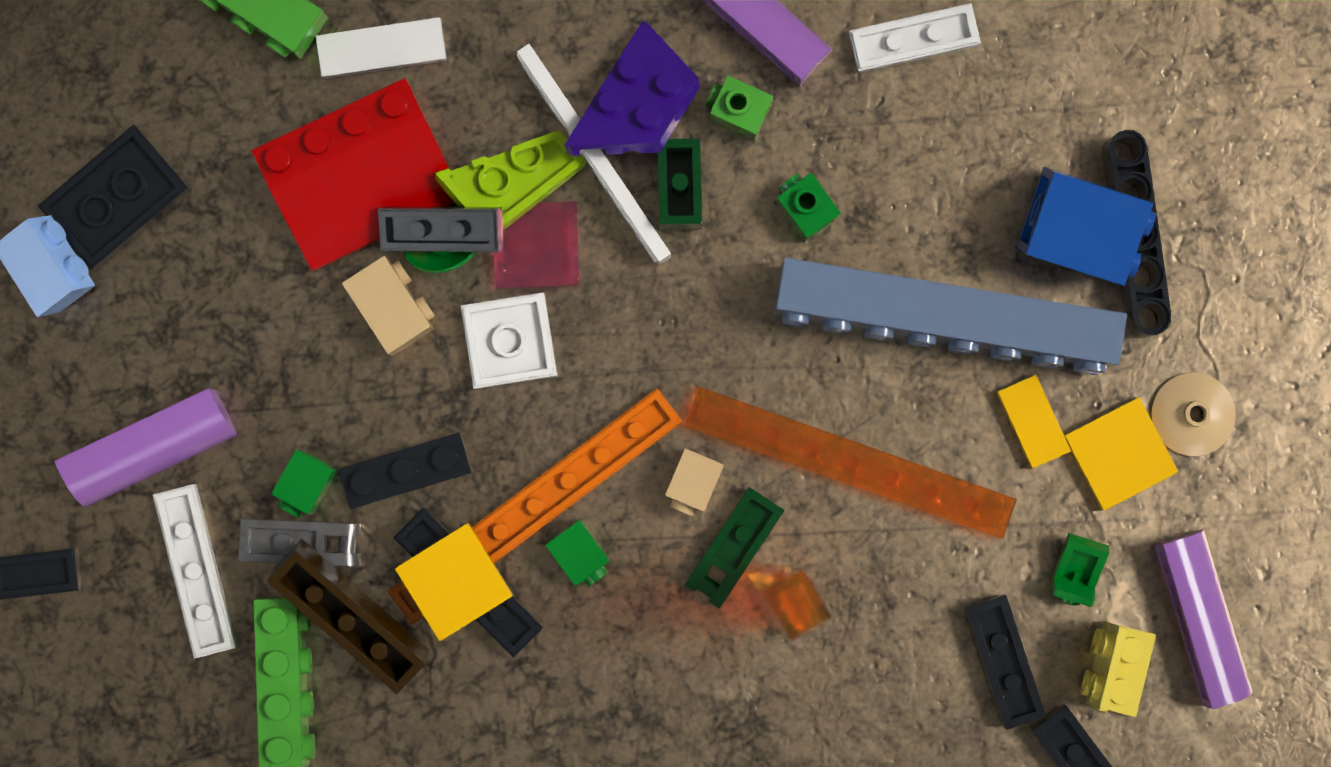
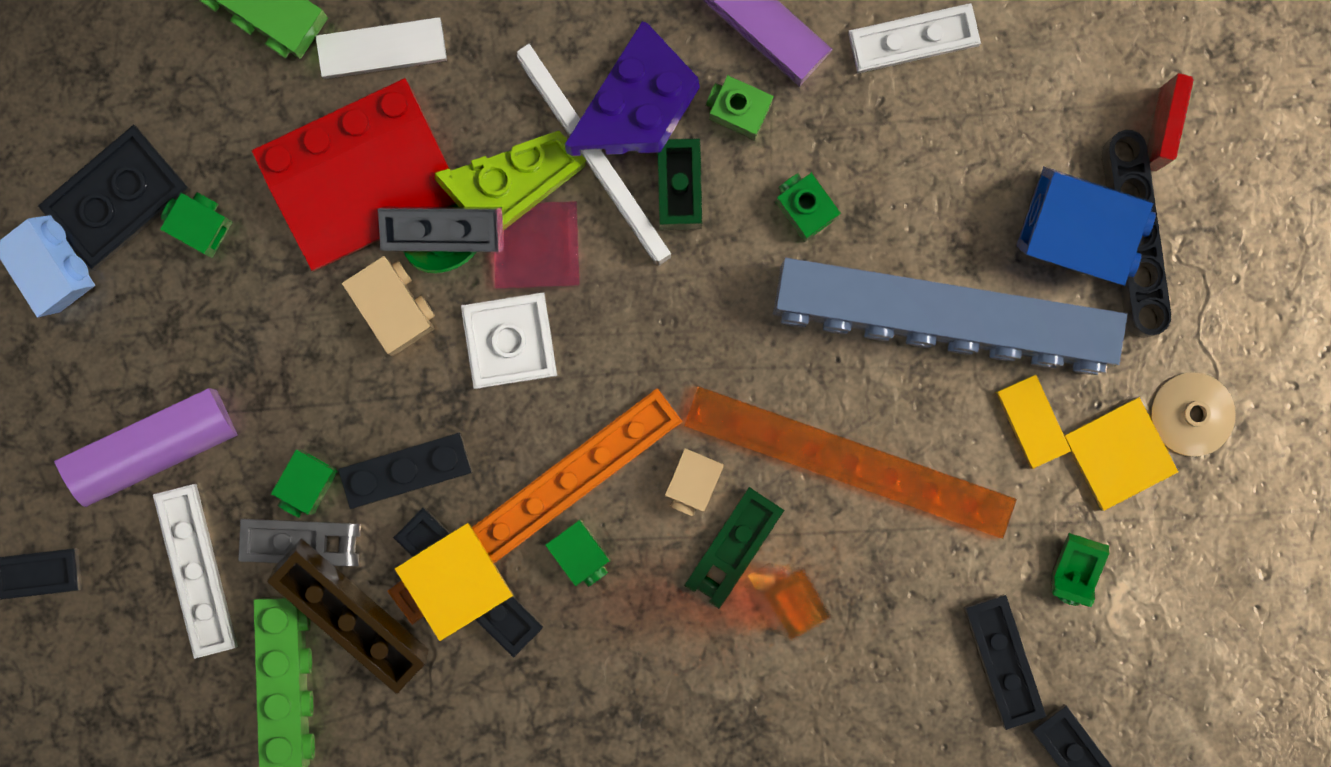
(195, 222): none -> green brick
(1117, 669): light yellow bracket -> none
(1169, 121): none -> red tile
(1203, 619): medium lavender brick -> none

